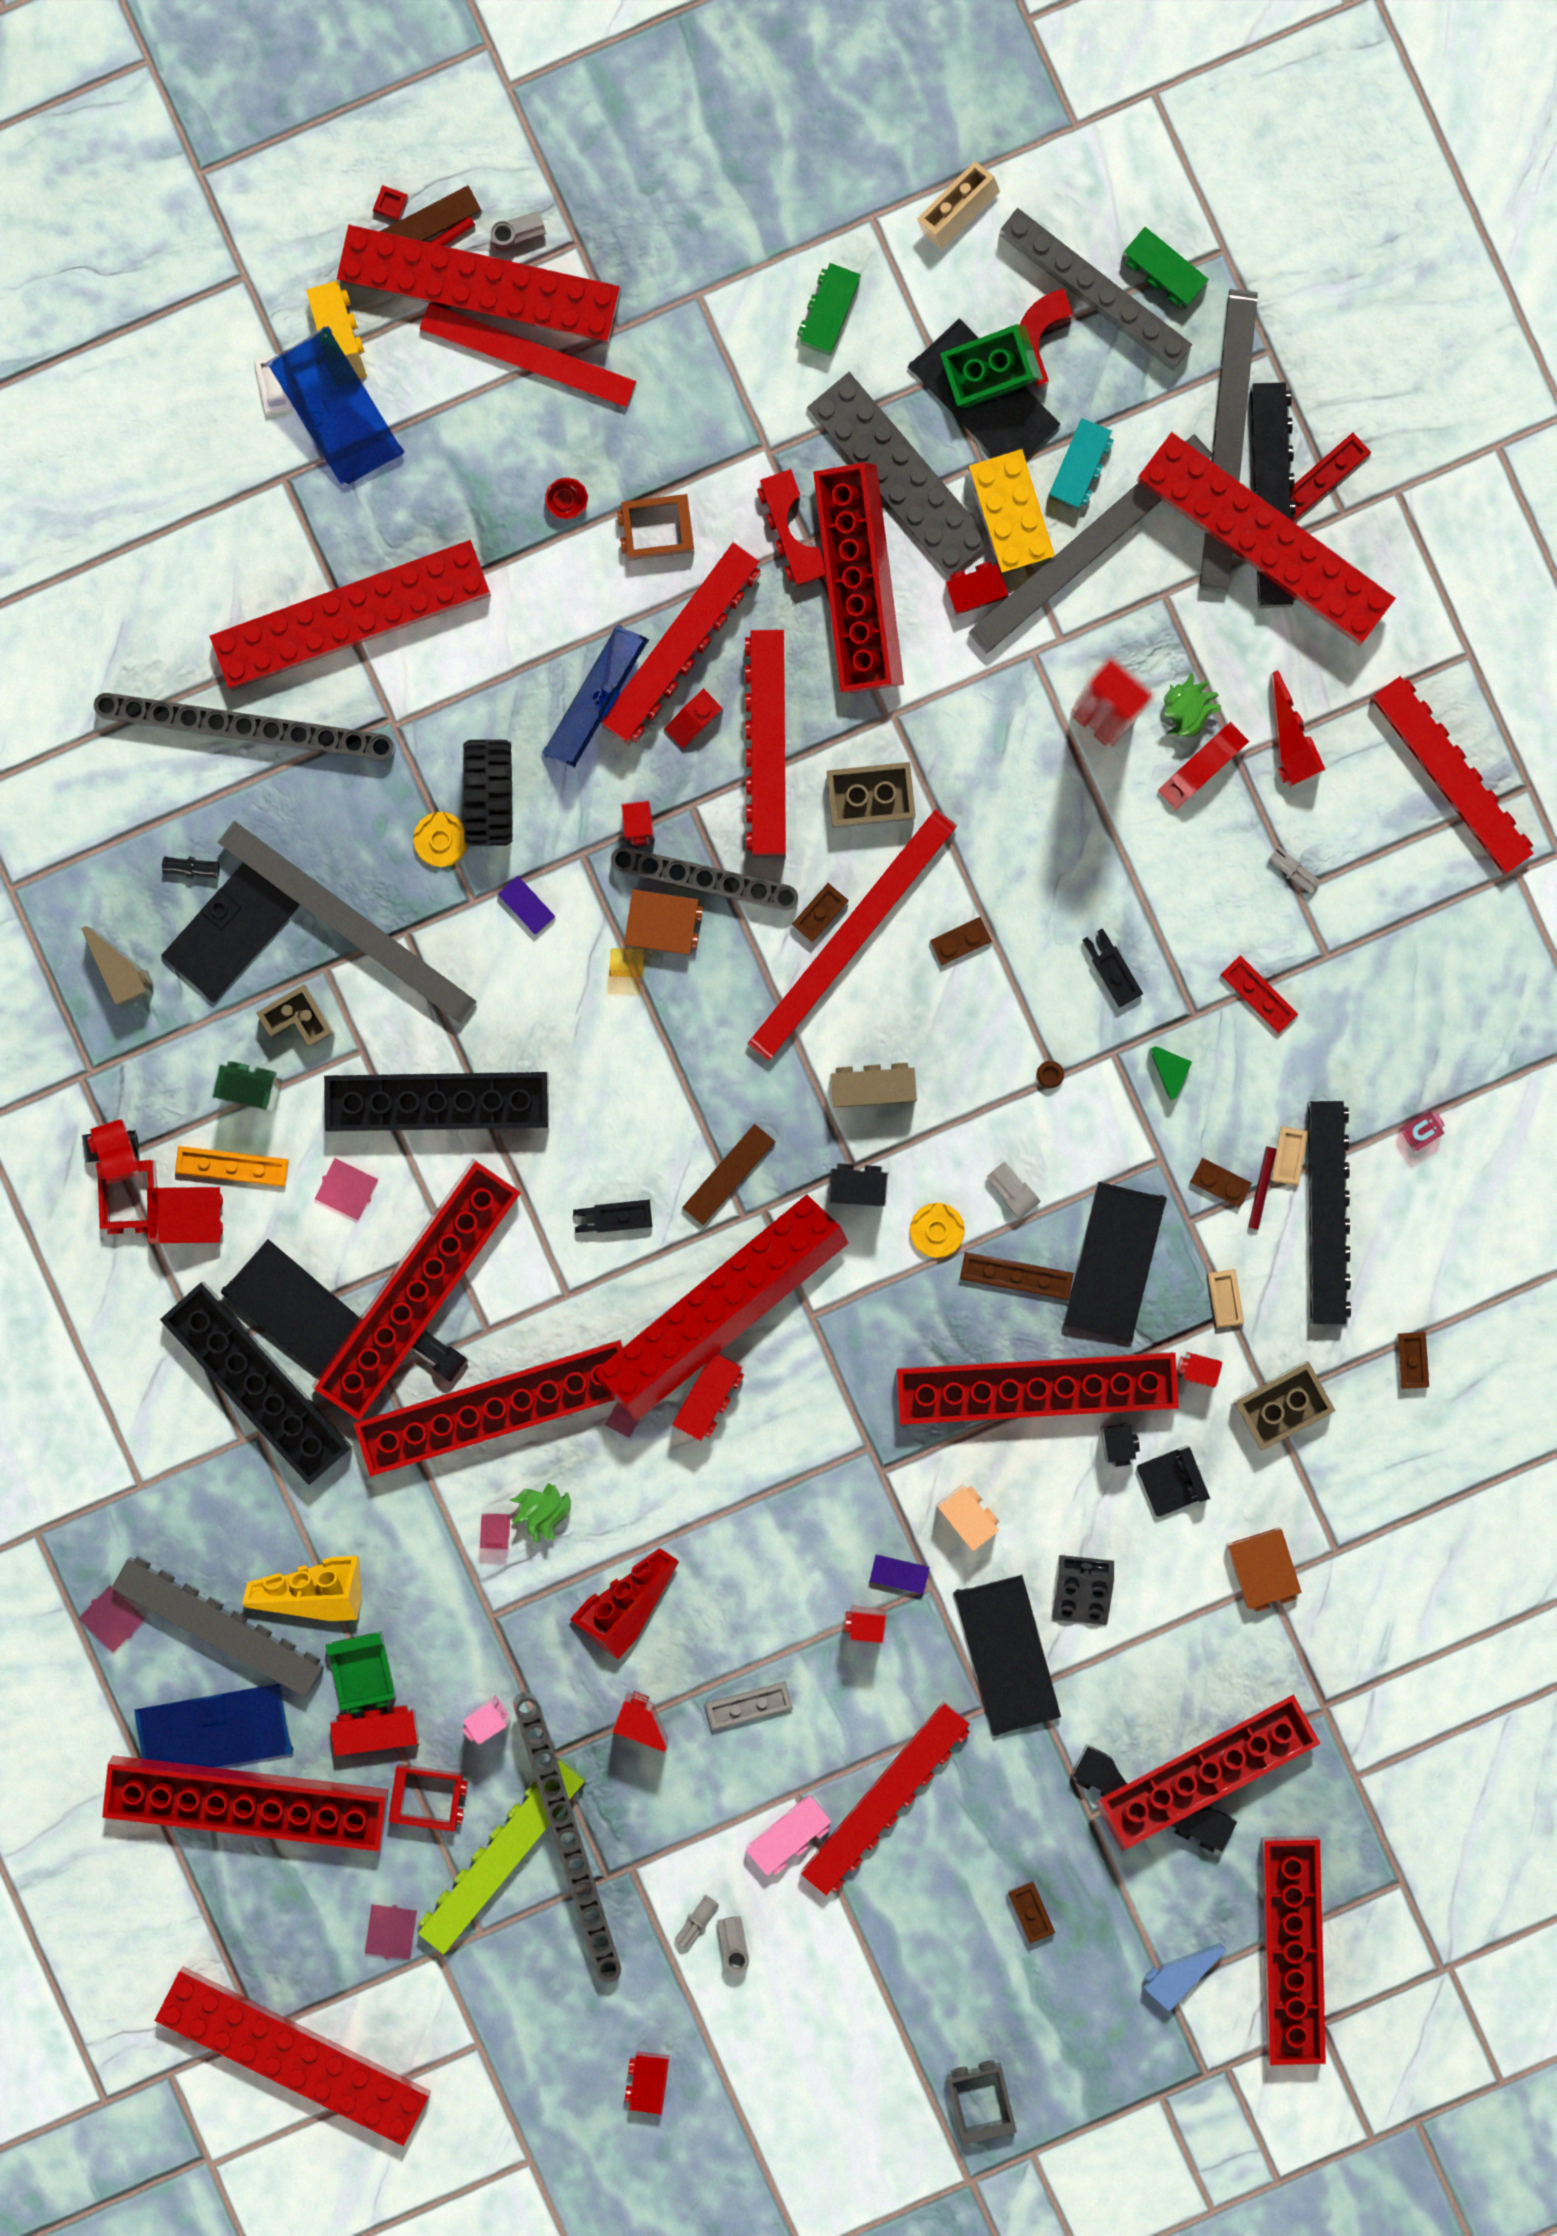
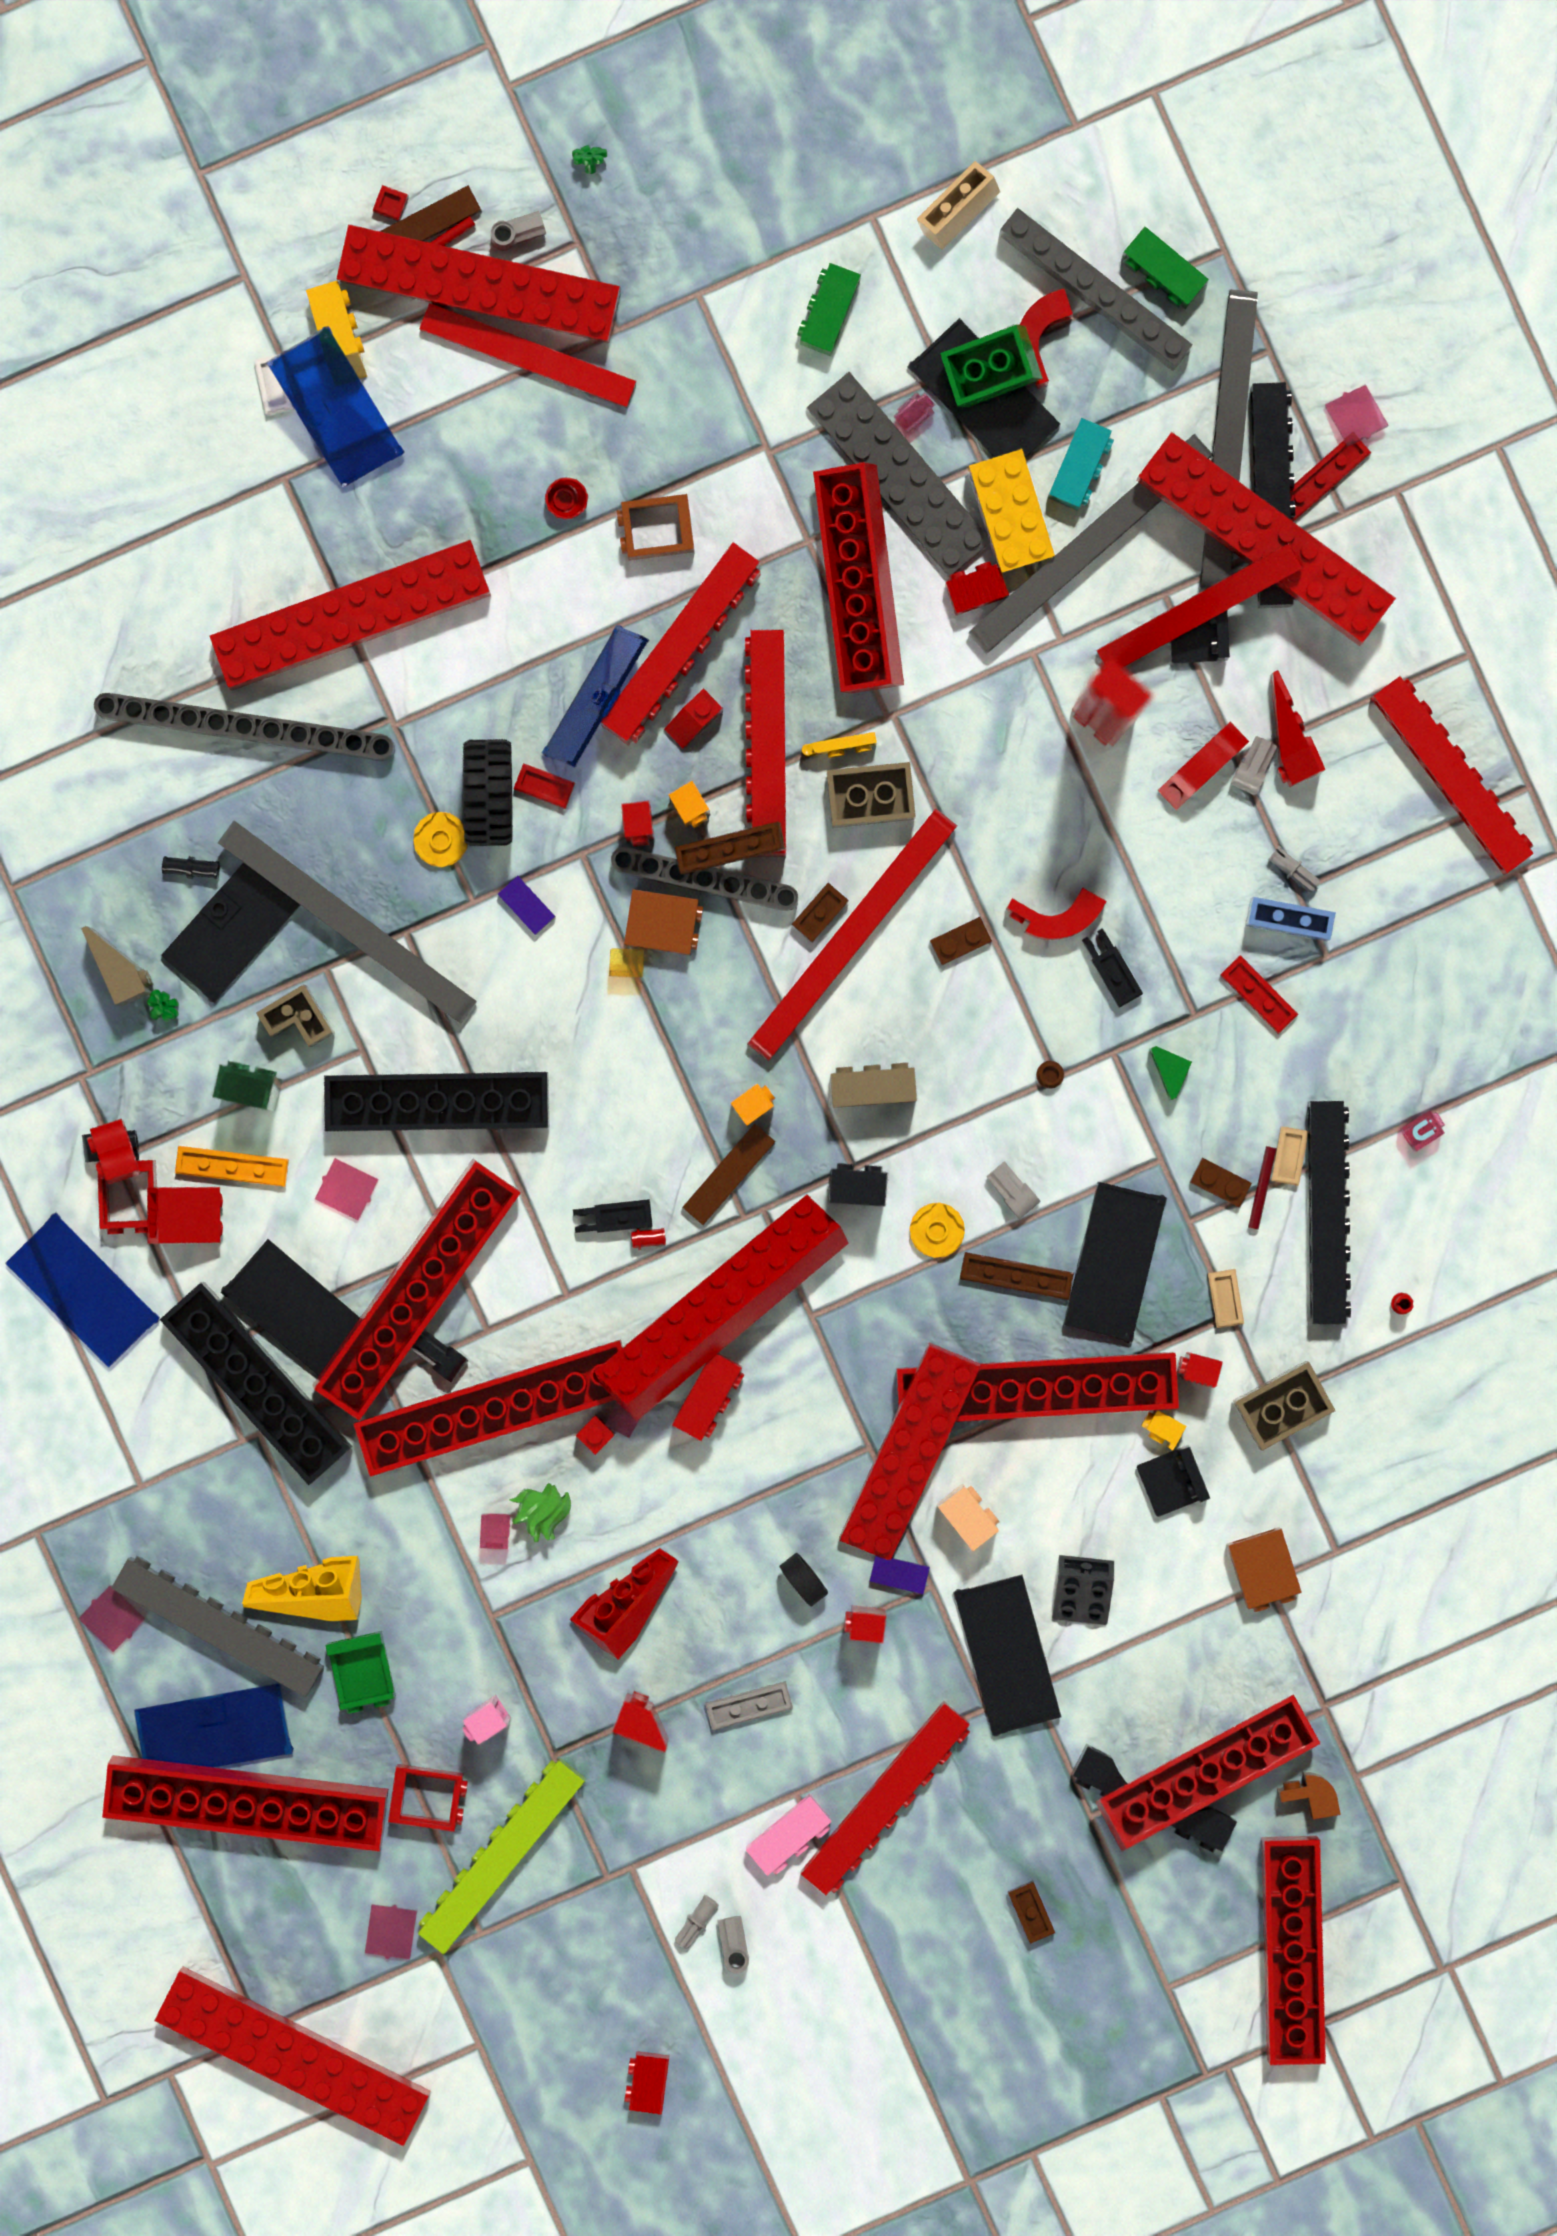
(82, 1290): none -> clear blue door
(162, 1006): none -> green plant
(374, 1730): red brick -> none
(544, 786): none -> red tile
(572, 1849): dark grey beam -> none
(589, 157): none -> green plant
(595, 1434): none -> red brick
(648, 1238): none -> red pin
(690, 805): none -> light orange brick
(730, 848): none -> reddish brown tile
(753, 1103): none -> light orange brick
(803, 1579): none -> black tyre
(804, 562): red arch -> none
(837, 746): none -> yellow hinge
(909, 1451): none -> red plate
(914, 412): none -> clear pink brick
(986, 2130): dark grey window -> none
(1061, 926): none -> red arch
(1119, 1444): black brick -> none
(1163, 1428): none -> yellow brick
(1177, 1977): medium blue slope -> none
(1189, 707): bright green hair -> none
(1202, 606): none -> red tile
(1203, 643): none -> black bracket
(1252, 770): none -> light grey piece
(1290, 919): none -> medium blue brick
(1318, 1791): none -> dark orange brick
(1356, 415): none -> clear pink piece
(1397, 1298): none -> red pin
(1413, 1360): reddish brown plate -> none

